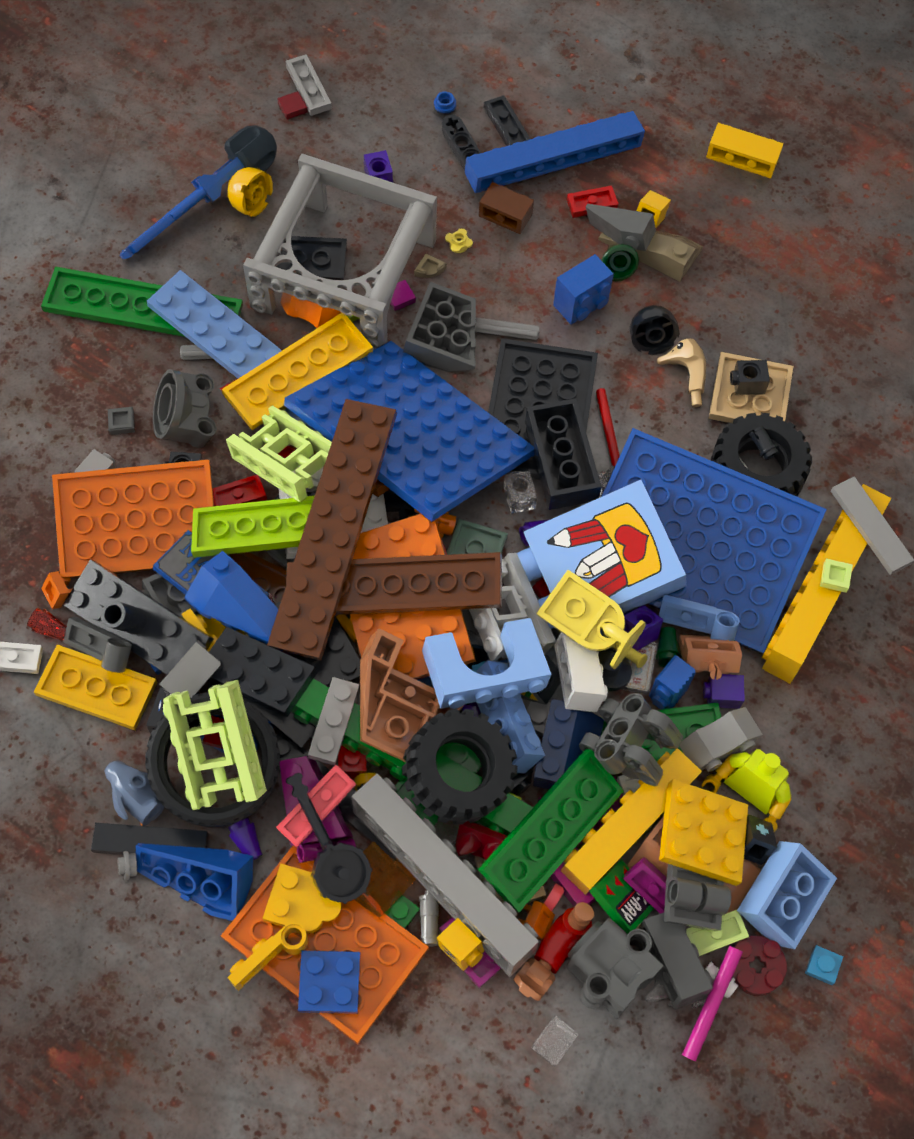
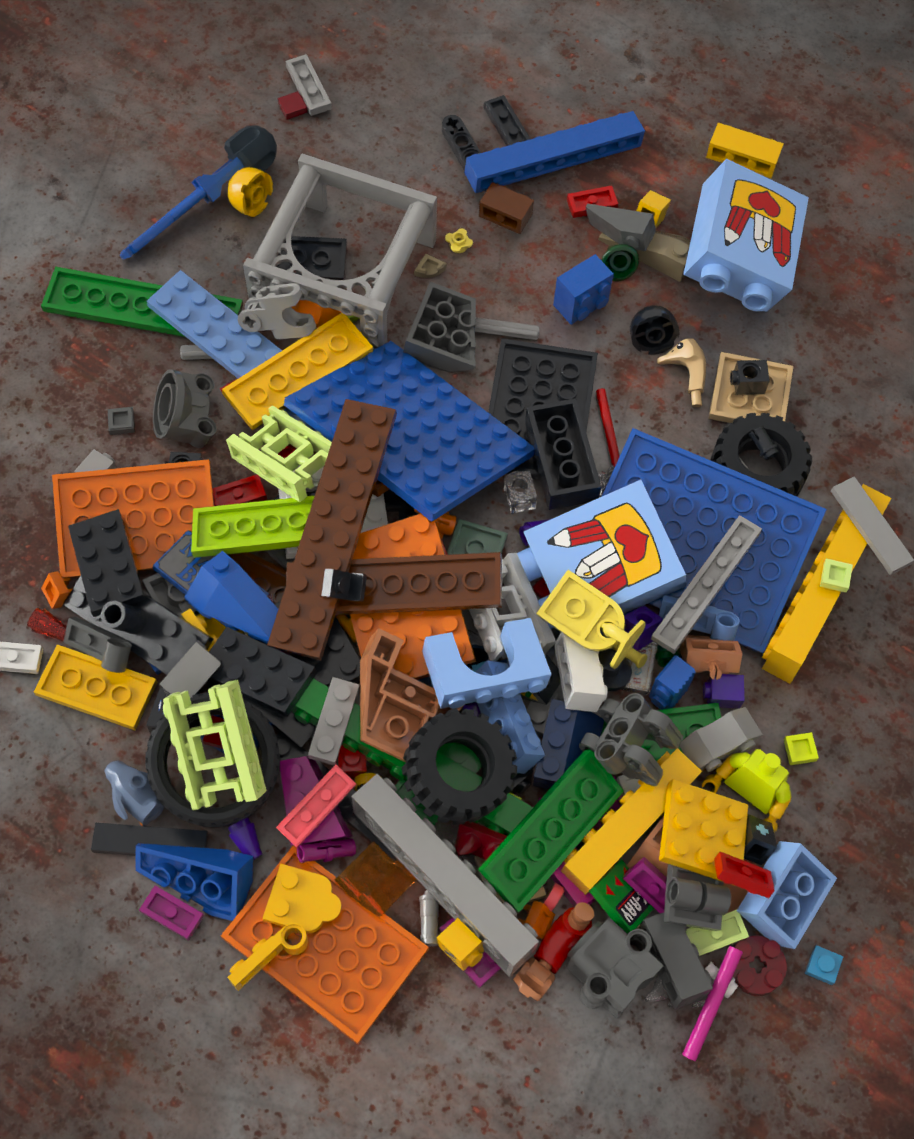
(106, 561): none -> black plate
(127, 865): light grey plate -> none
(171, 912): none -> magenta plate
(274, 312): none -> light grey piece
(329, 982): blue plate -> none
(339, 869): black piece -> none
(344, 585): none -> black bracket
(378, 165): dark purple brick -> none
(402, 296): magenta tile -> none
(403, 911): green plate -> none
(445, 102): blue plate -> none
(554, 1041): clear panel -> none
(706, 584): none -> light grey plate
(744, 875): none -> red plate
(746, 236): none -> light blue brick
(801, 748): none -> neon yellow plate

